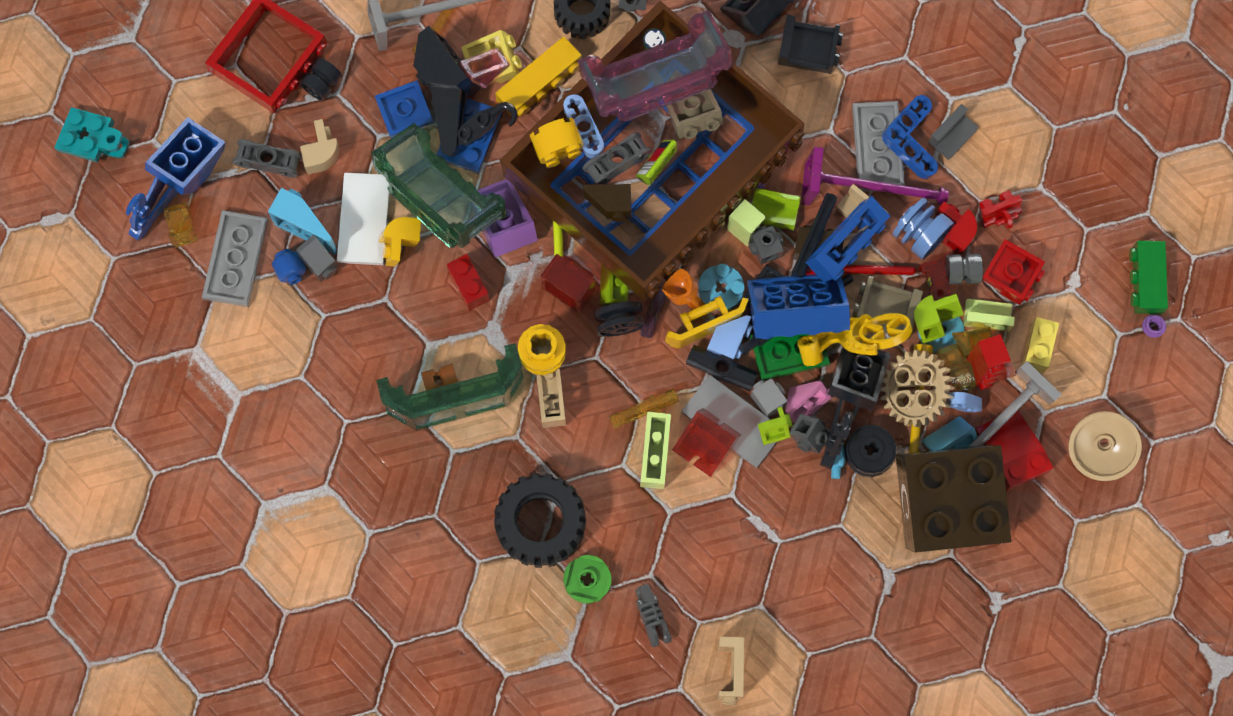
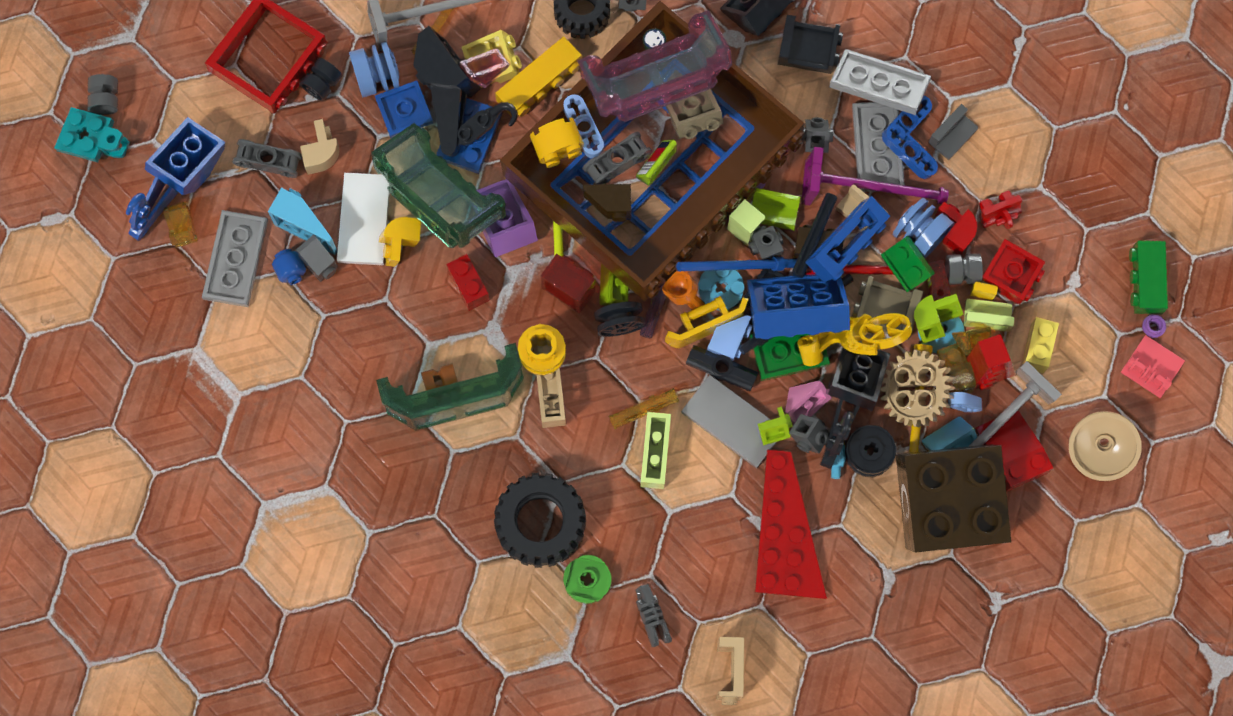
(102, 94): none -> dark grey wheel
(374, 69): none -> medium blue wheel
(706, 440): clear red piece -> none
(768, 396): light grey brick -> none
(774, 263): none -> blue bar
(786, 547): none -> red wing
(817, 134): none -> dark grey brick
(880, 81): none -> light grey tile
(907, 263): none -> green plate
(984, 291): none -> yellow tile
(1152, 366): none -> coral hinge

